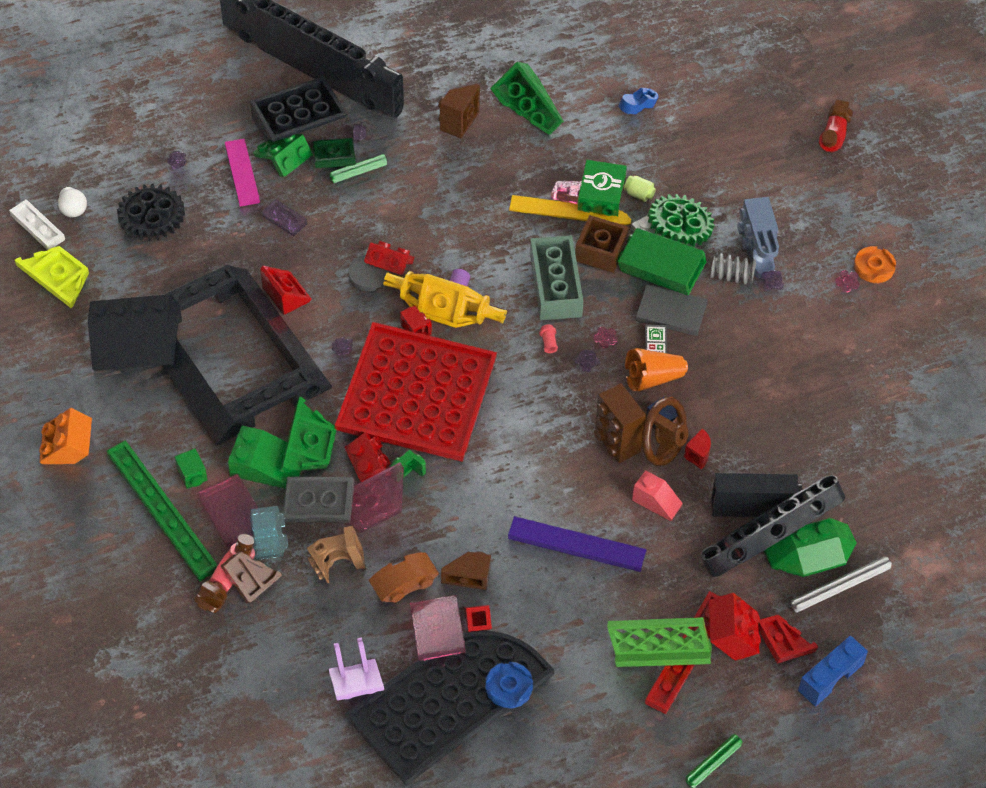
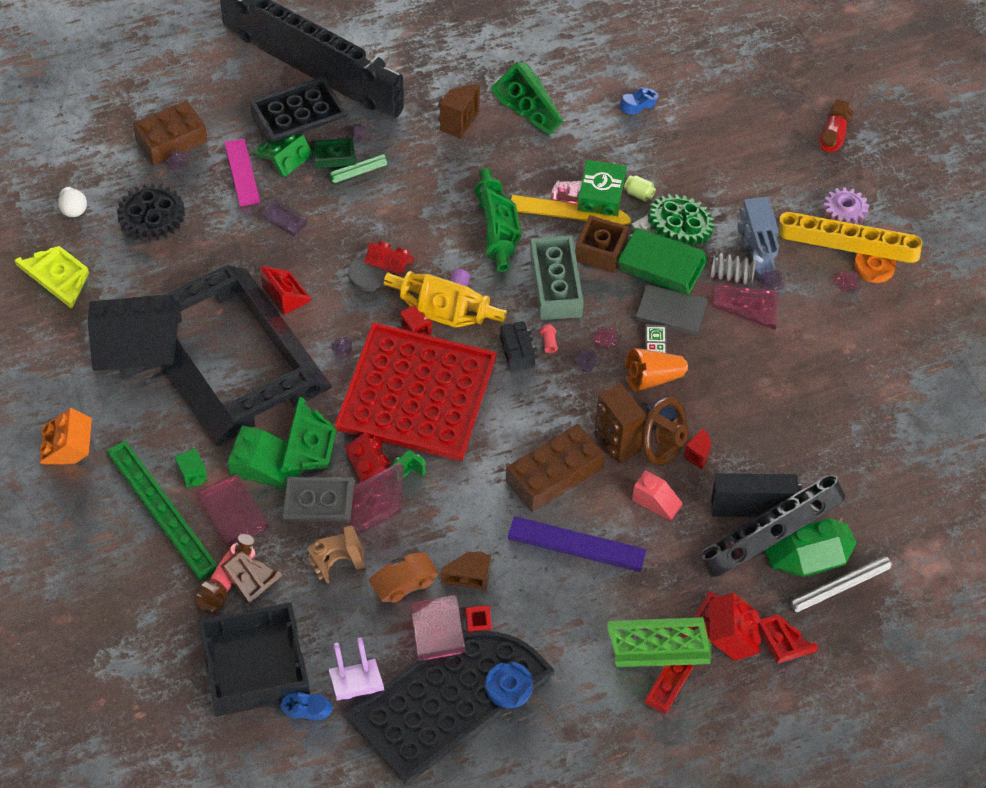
(37, 225): white plate -> none
(170, 131): none -> reddish brown brick
(253, 658): none -> black tile
(267, 532): clear light blue brick -> none
(306, 706): none -> blue piece
(501, 220): none -> green plate
(517, 346): none -> black brick
(555, 467): none -> reddish brown brick
(714, 760): green axle -> none
(750, 304): none -> clear pink wing
(840, 662): blue arch -> none
(845, 206): none -> lavender gear
(850, 237): none -> yellow beam

